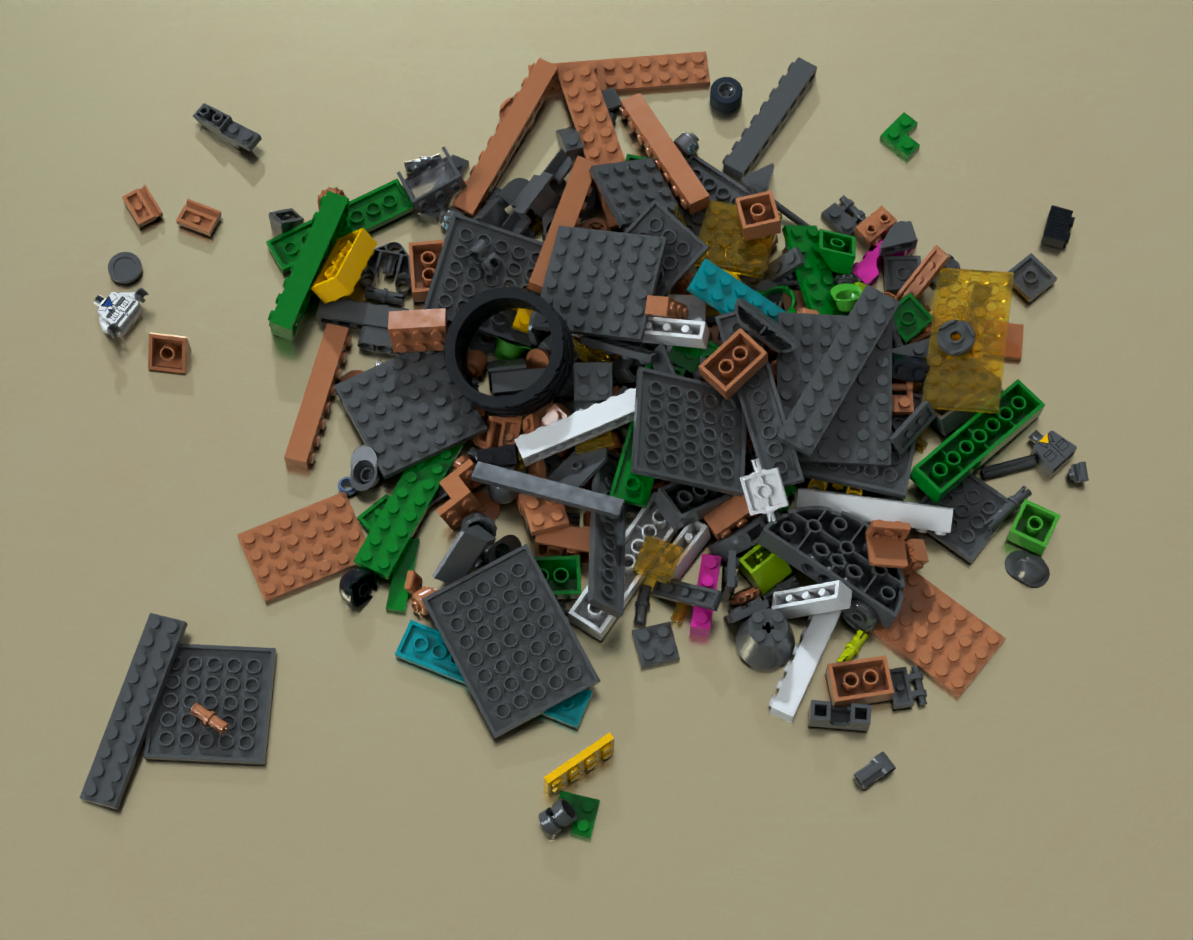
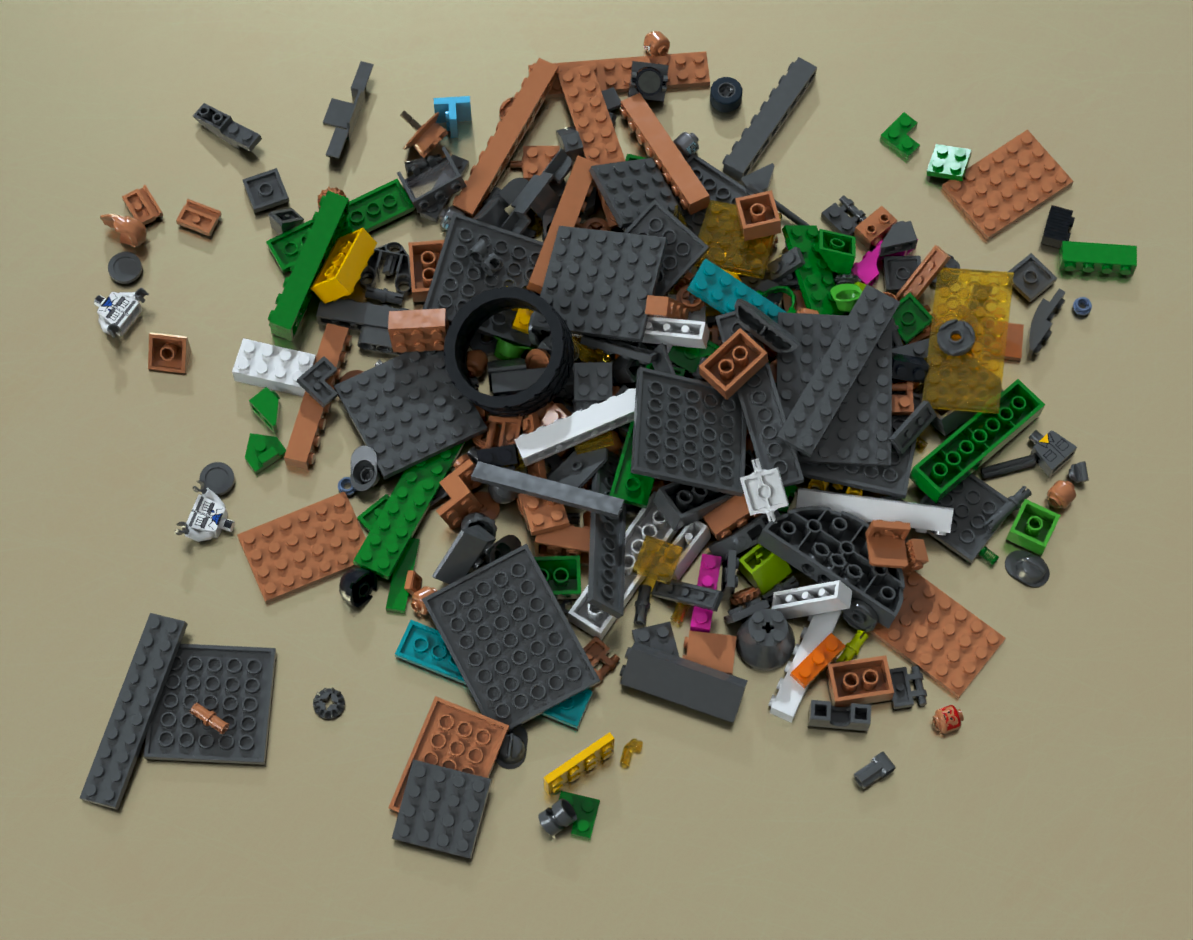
(131, 230): none -> nougat hair
(207, 517): none -> white torso
(218, 477): none -> dark grey piece
(263, 451): none -> green plate
(265, 190): none -> dark grey plate
(267, 407): none -> green slope
(271, 366): none -> white brick
(315, 383): none -> dark grey plate
(334, 709): none -> dark grey gear
(345, 114): none -> dark grey piece
(426, 136): none -> nougat piece
(441, 809): none -> dark grey plate
(452, 111): none -> medium azure bracket
(454, 740): none -> nougat plate
(513, 748): none -> dark grey piece
(535, 160): none -> nougat plate
(596, 652): none -> nougat plate
(628, 749): none -> clear yellow arm
(649, 81): none -> piece
(656, 43): none -> nougat head
(683, 294): none -> nougat gear
(683, 681): none -> dark grey brick
(711, 650): none -> nougat brick
(817, 660): none -> orange plate
(947, 719): none -> nougat head
(949, 162): none -> plate
(982, 554): none -> green piece
(1007, 185): none -> nougat plate
(1041, 323): none -> dark grey slope
(1061, 494): none -> nougat head
(1084, 302): none -> sand blue plate
(1098, 257): none -> green brick

